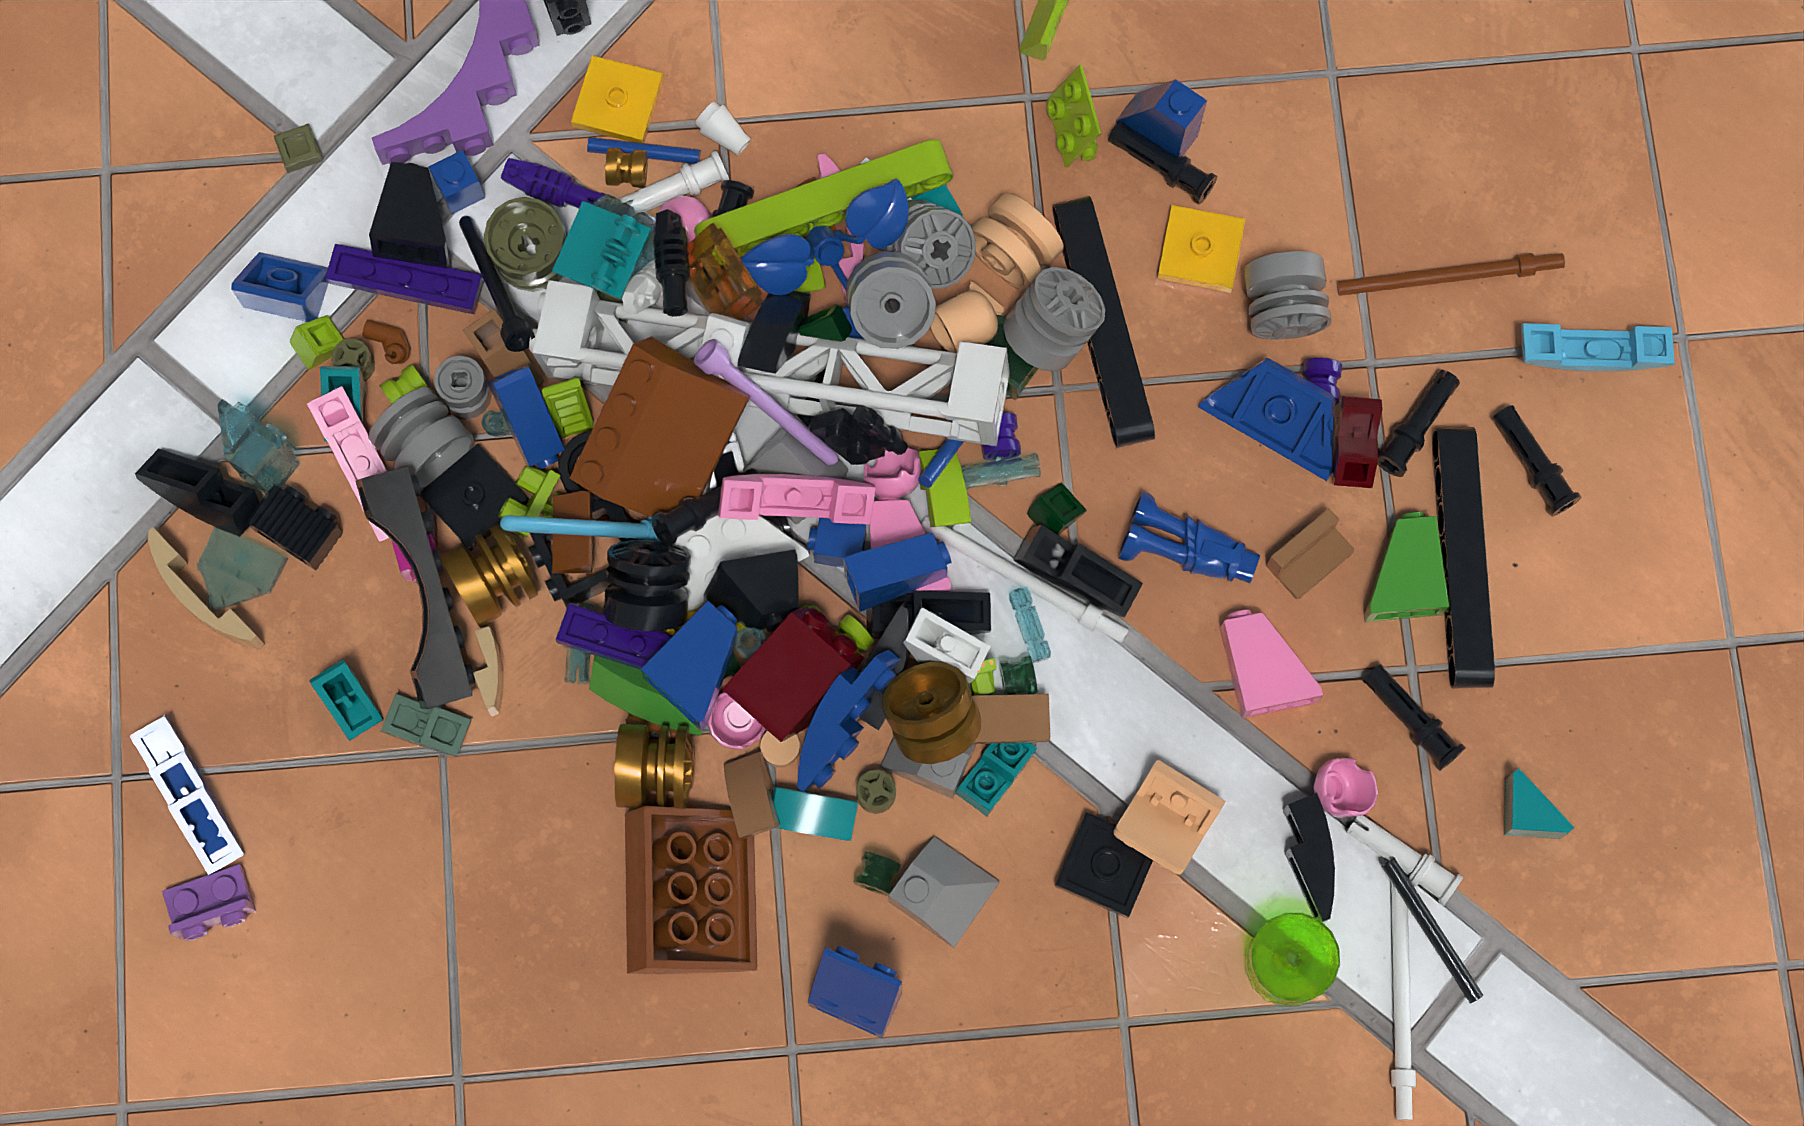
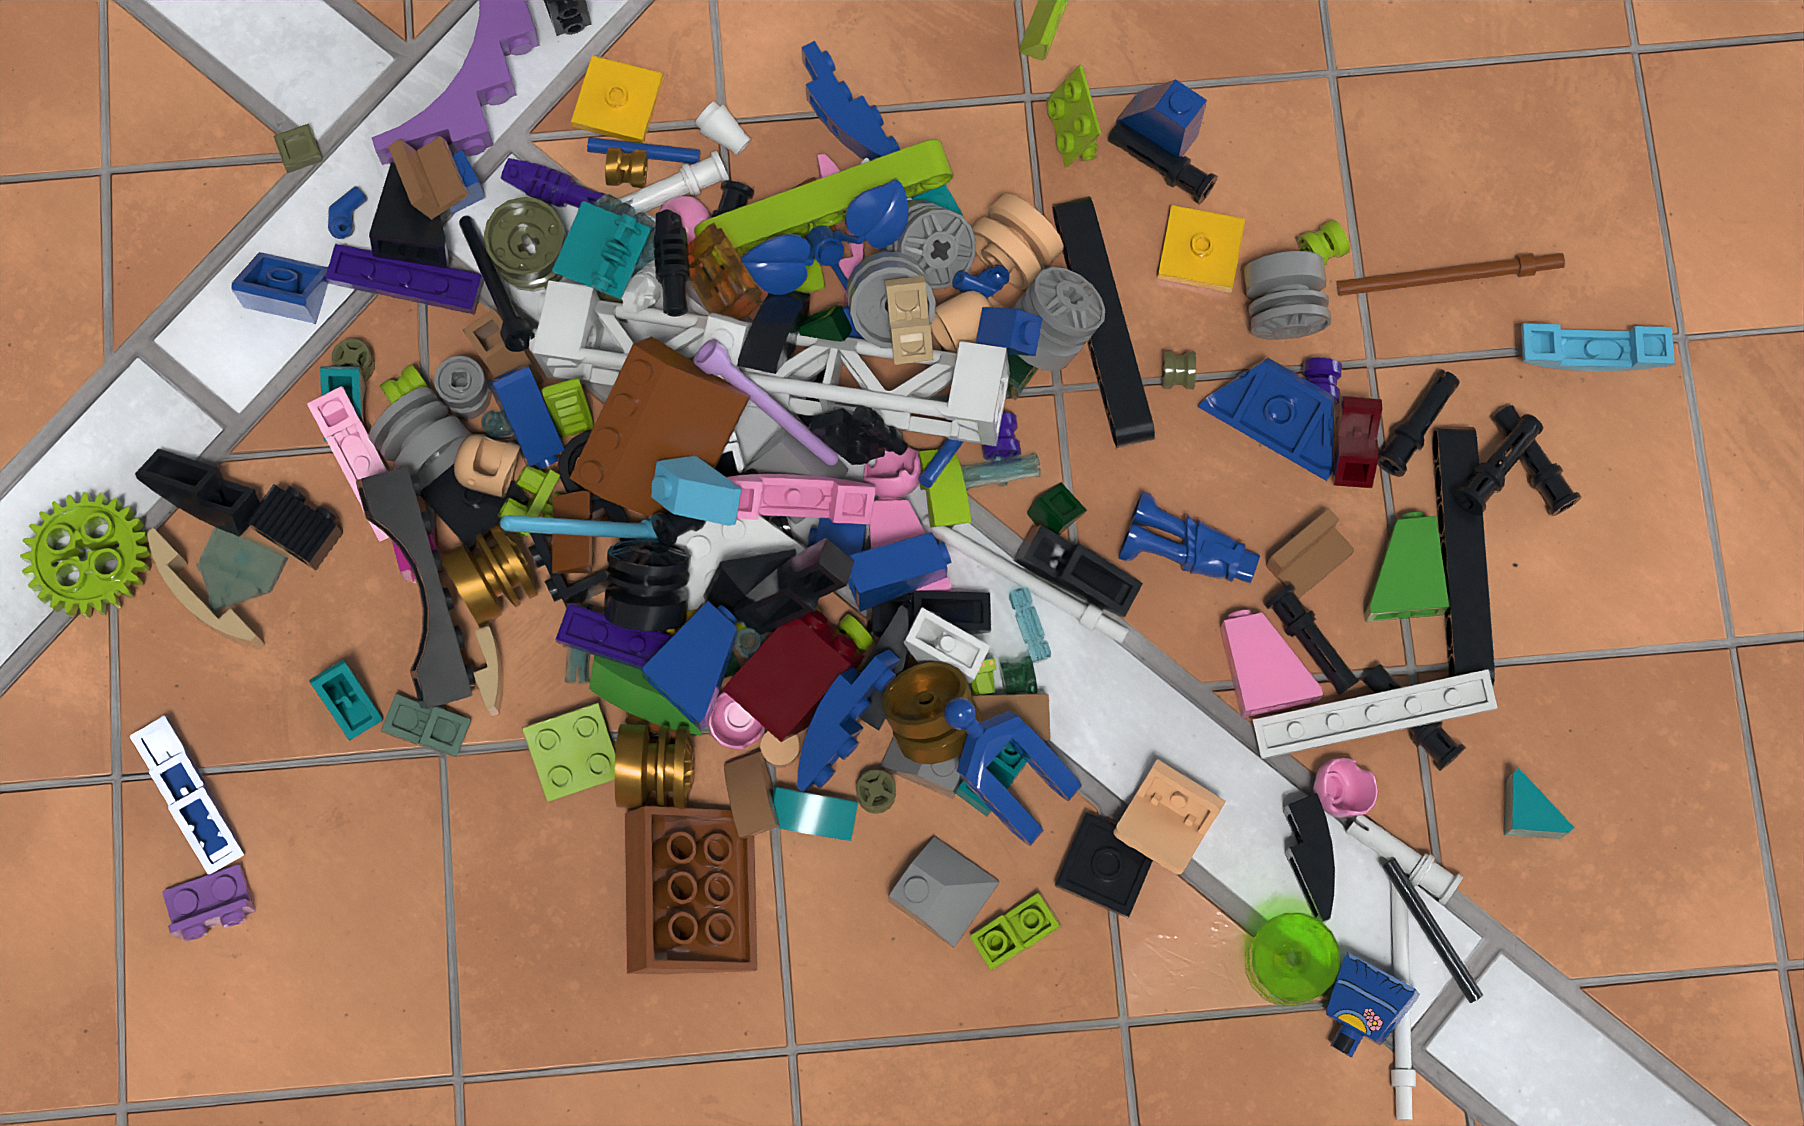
(79, 523): none -> lime gear
(254, 450): clear light blue slope -> none
(315, 341): lime slope -> none
(341, 213): none -> blue arm
(392, 340): dark orange arm -> none
(429, 175): none -> medium nougat panel
(486, 464): none -> light nougat helmet
(571, 751): none -> lime hinge
(695, 490): none -> medium azure slope
(795, 587): none -> black slope
(847, 119): none -> blue slope
(855, 991): blue slope -> none
(876, 873): clear green wheel -> none
(909, 320): none -> tan slope
(985, 743): none -> blue piece
(986, 282): none -> blue arm
(1009, 329): none -> blue brick
(1015, 931): none -> lime slope
(1178, 369): none -> olive wheel
(1299, 619): none -> black pin
(1327, 242): none -> lime wheel
(1366, 1004): none -> blue torso
(1375, 714): none -> white plate
(1491, 474): none -> black pin

